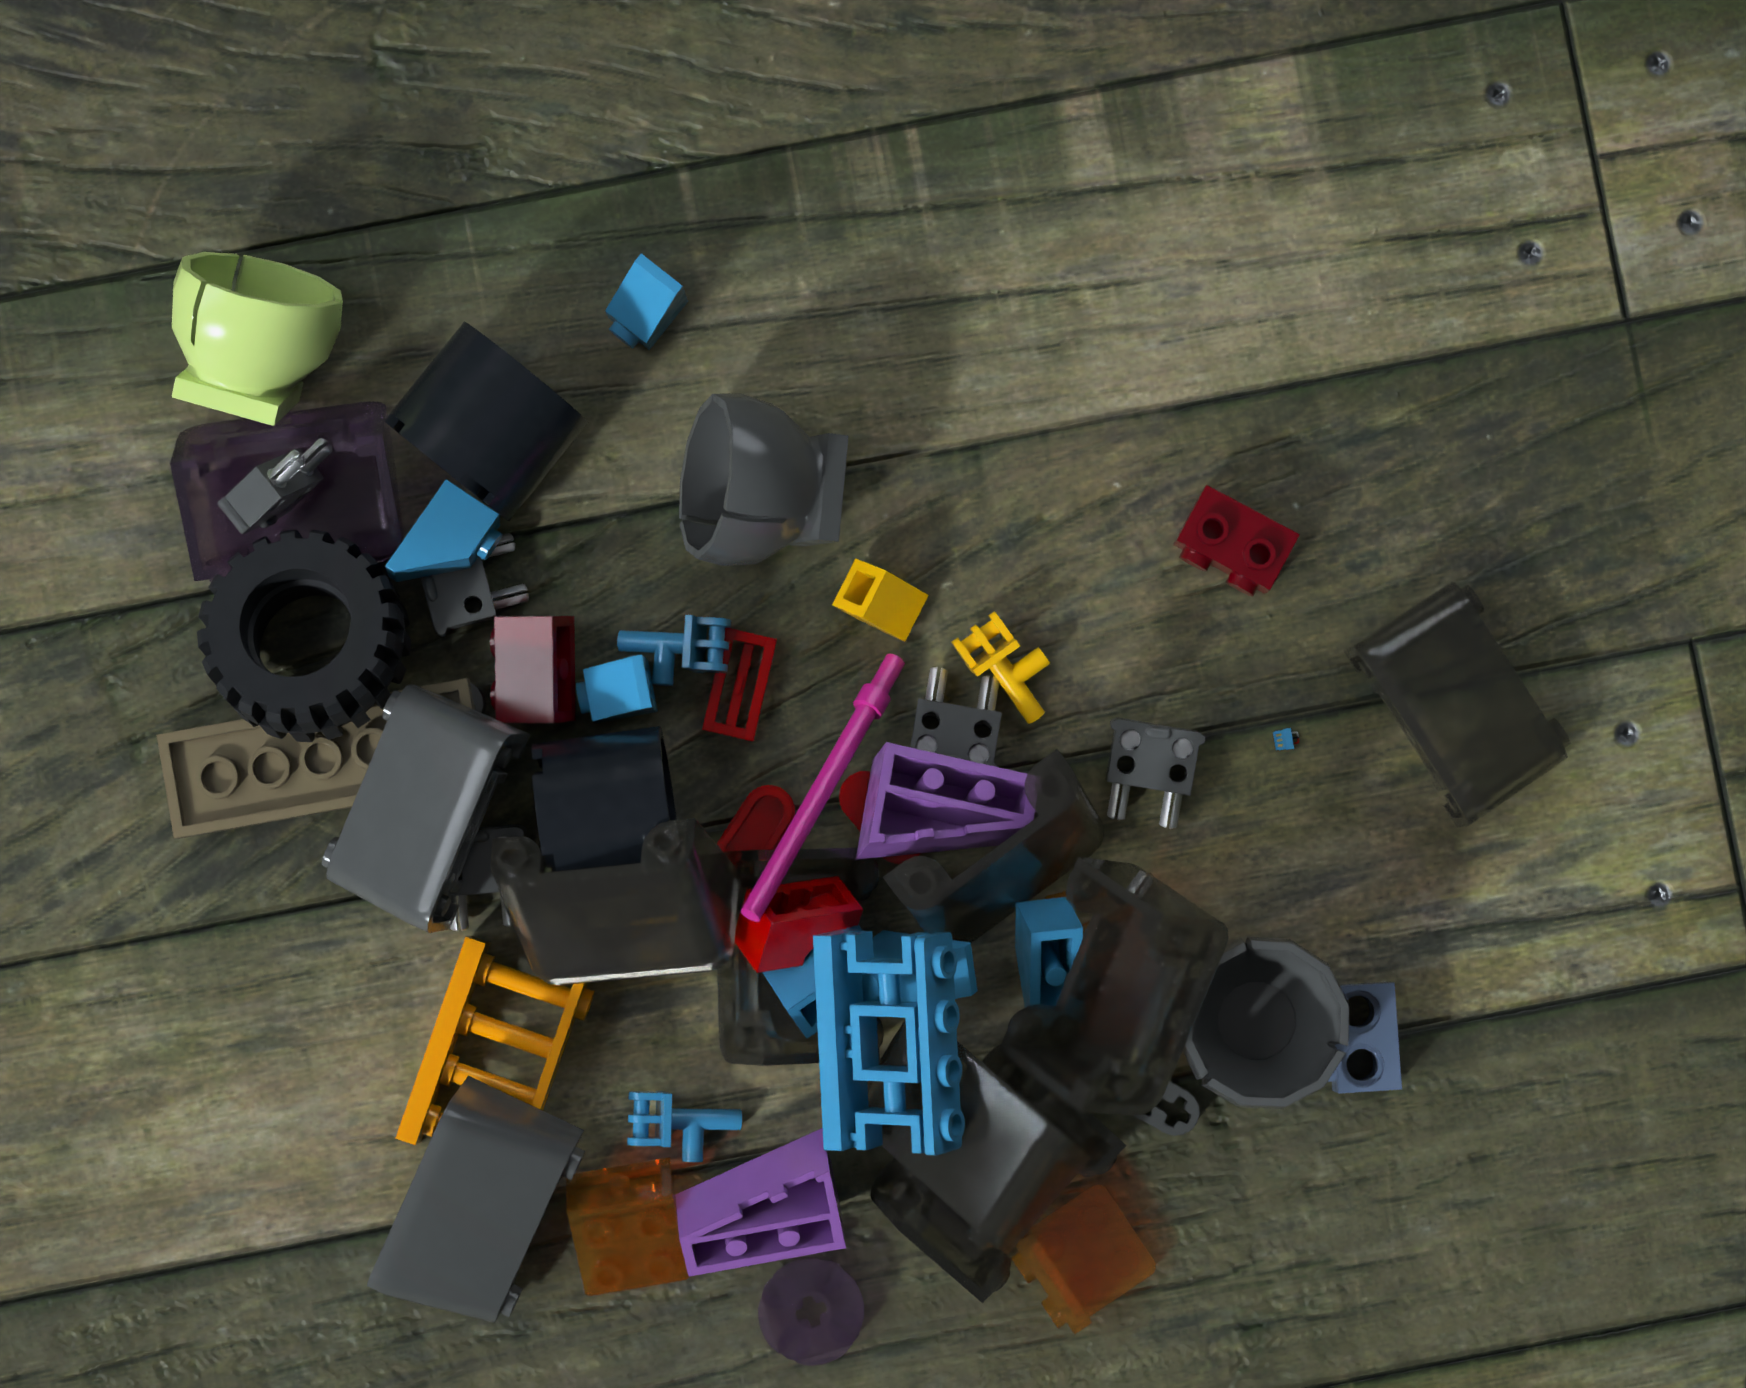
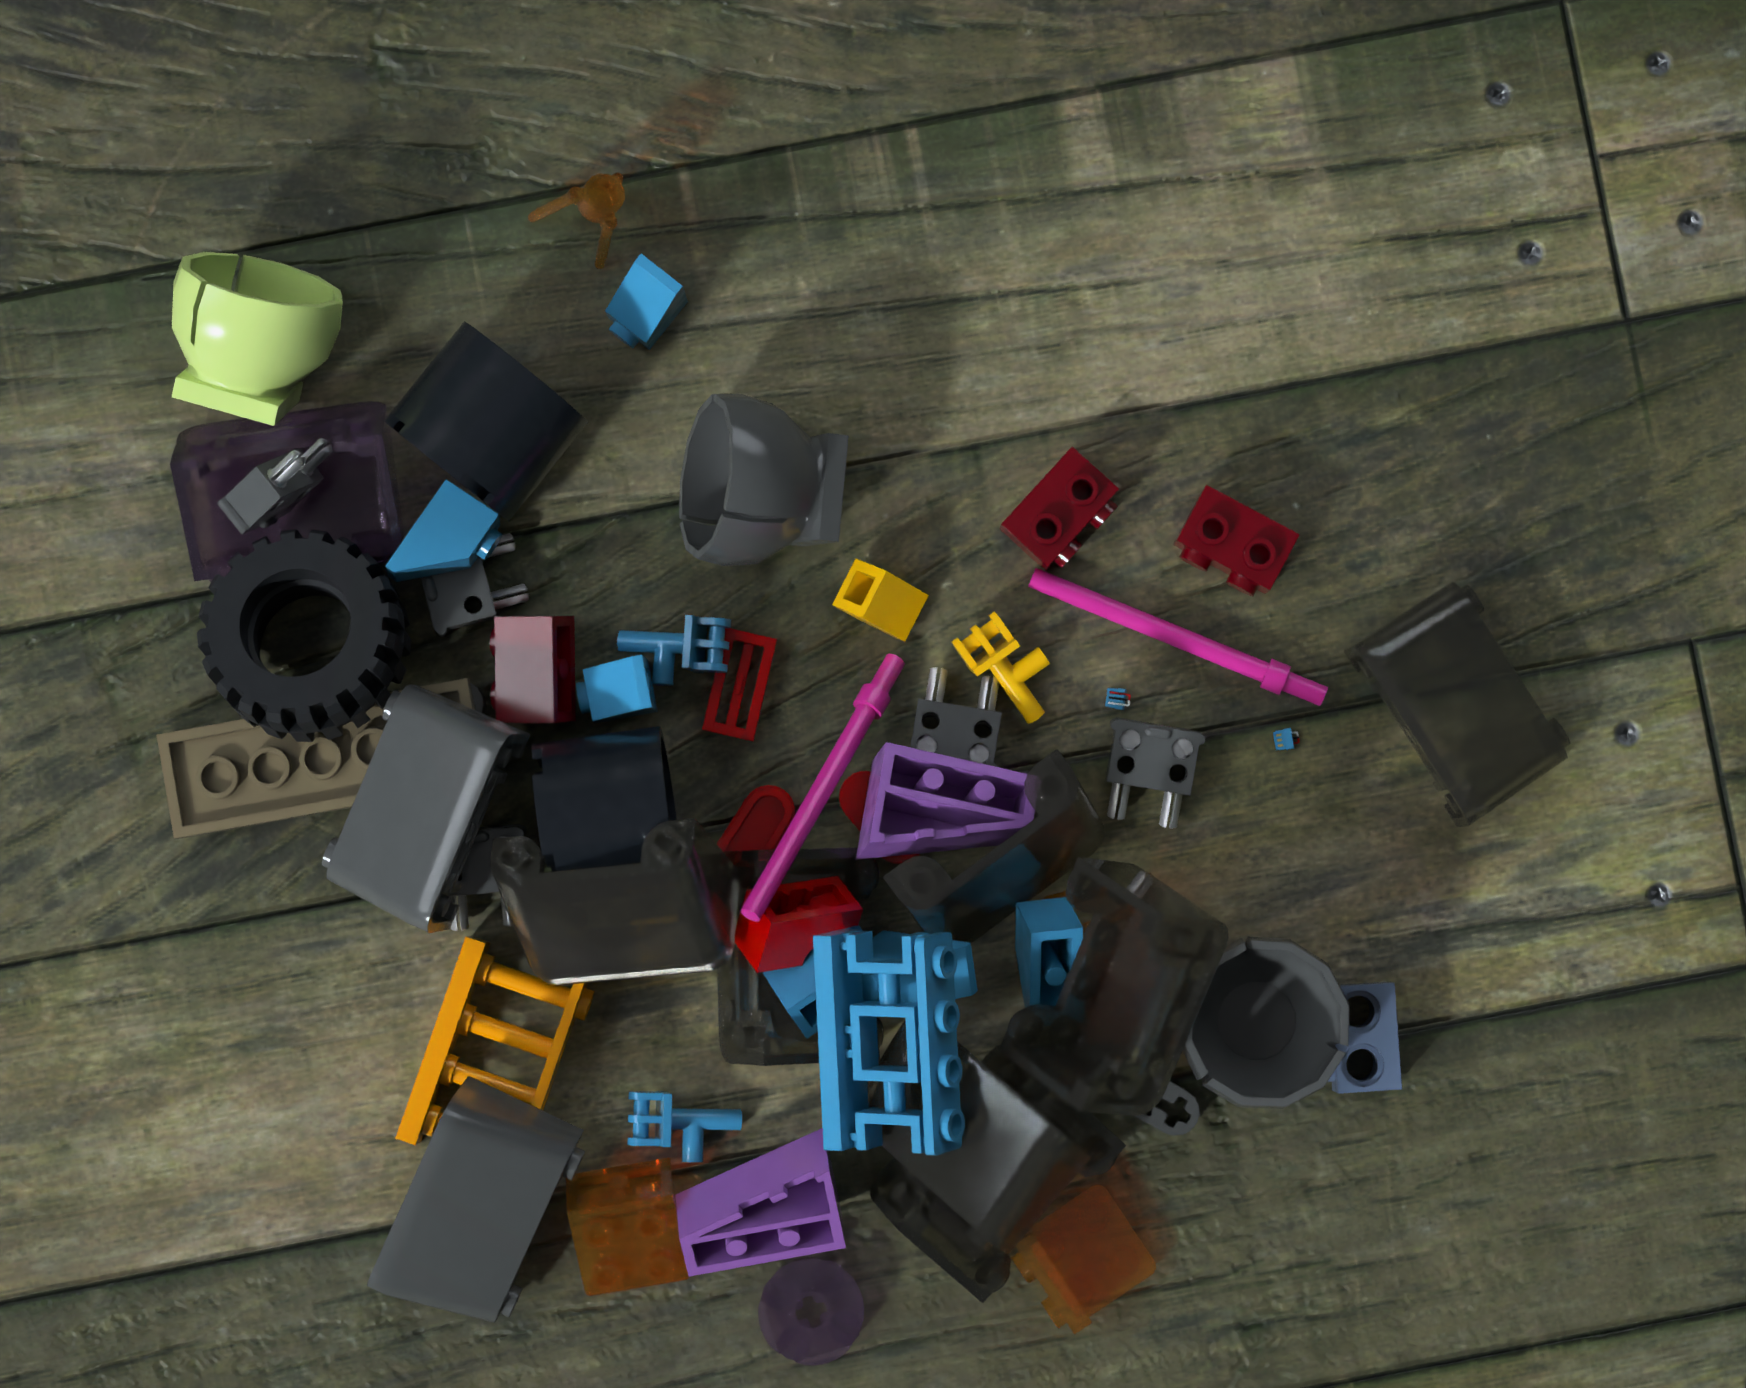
(597, 202): none -> clear orange plant
(1060, 510): none -> dark red brick
(1116, 698): none -> dark azure piece
(1273, 675): none -> dark pink bar

